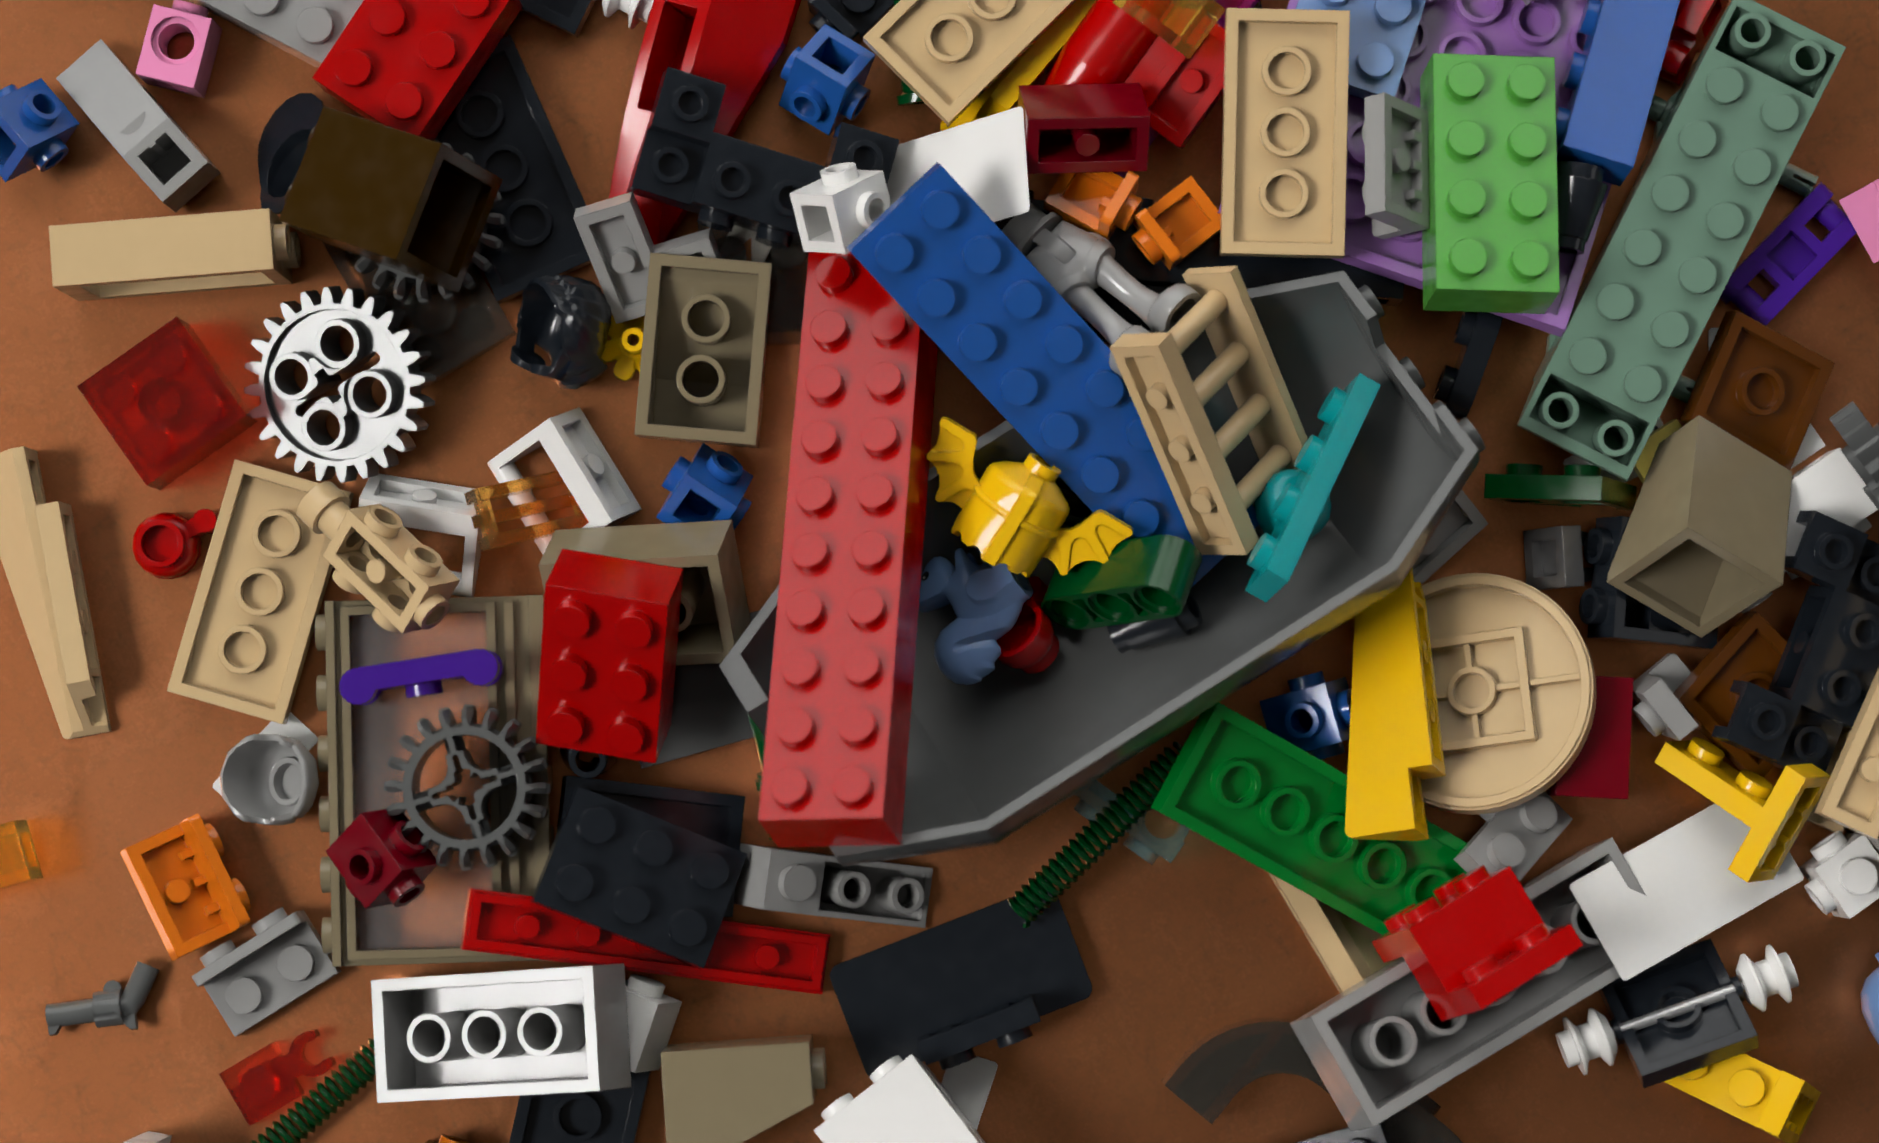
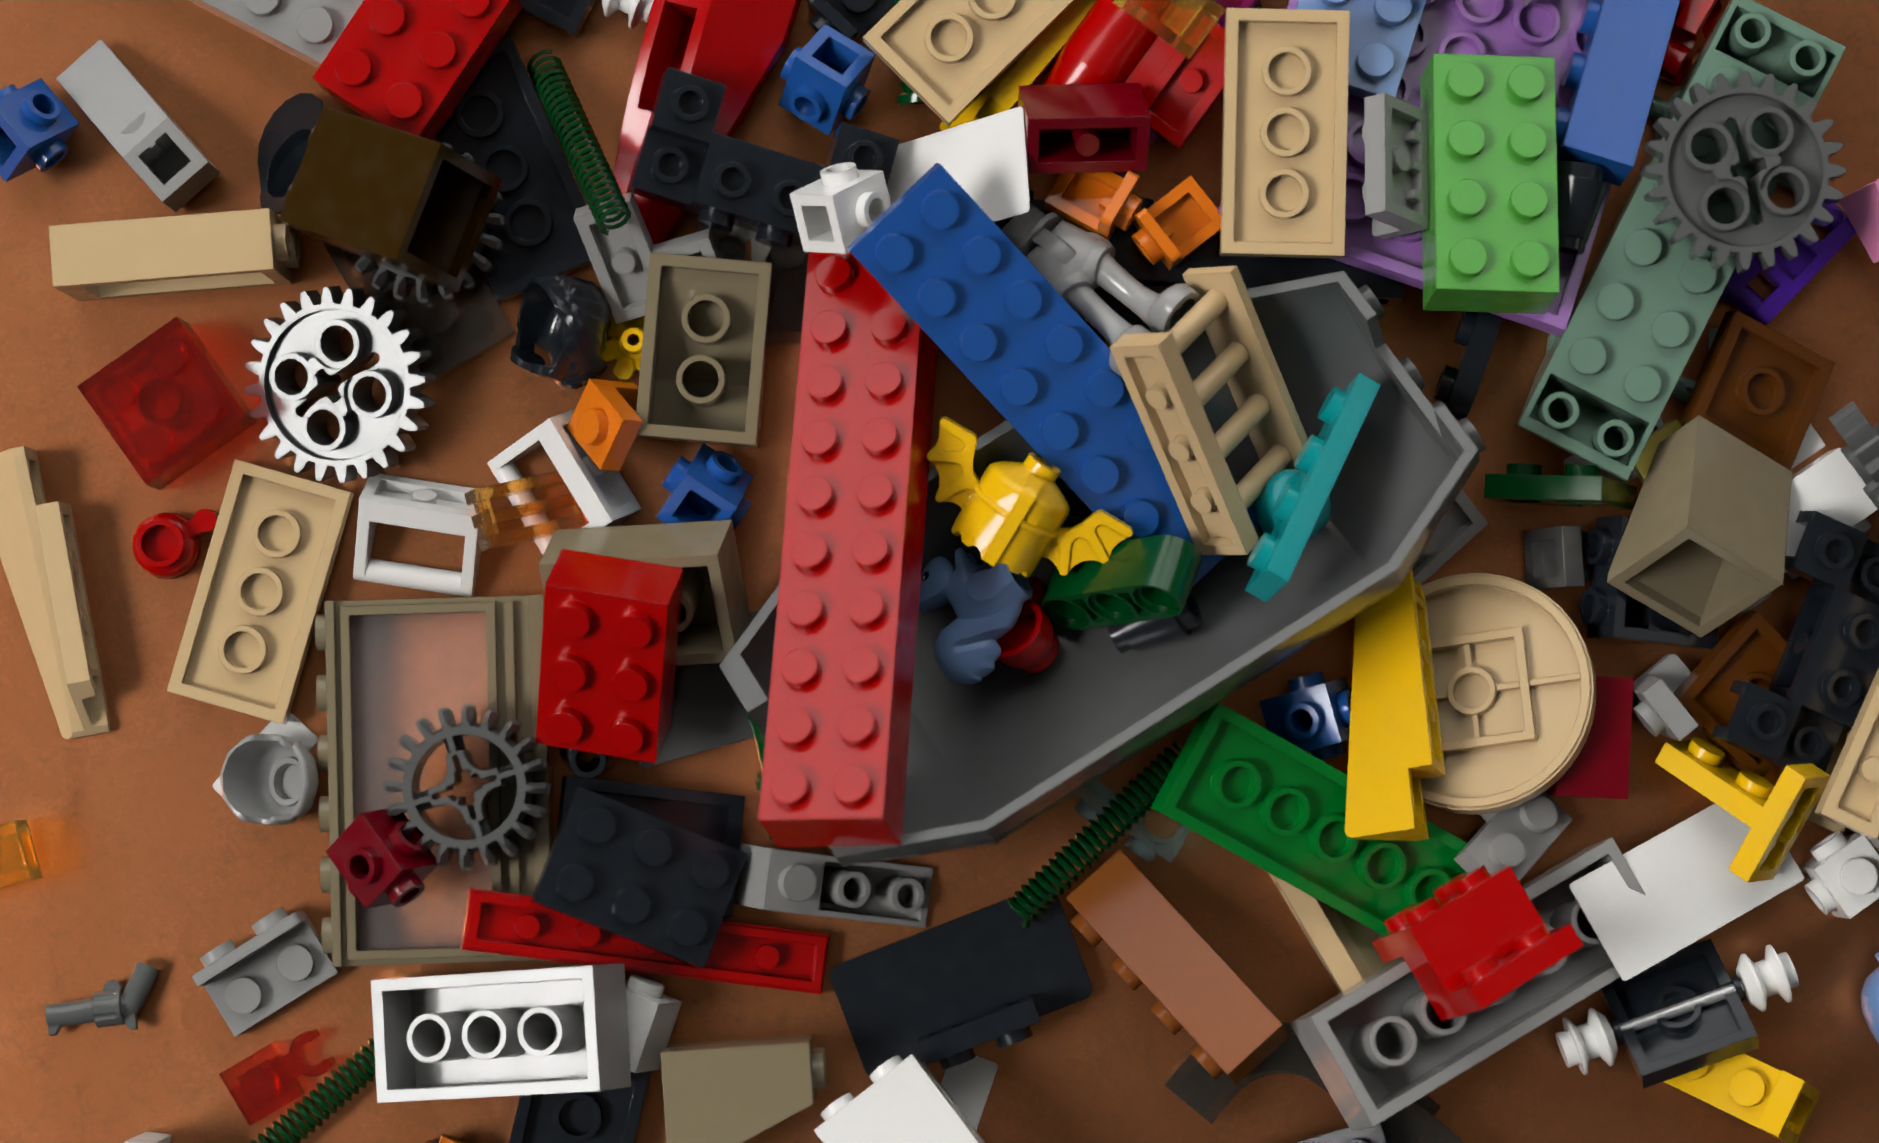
(187, 74): bright pink brick -> none
(187, 886): orange bracket -> none
(380, 560): tan brick -> none
(420, 675): dark purple plate -> none
(567, 144): none -> dark green piece
(606, 421): none -> orange bracket
(1178, 968): none -> dark orange brick
(1798, 160): none -> dark grey gear

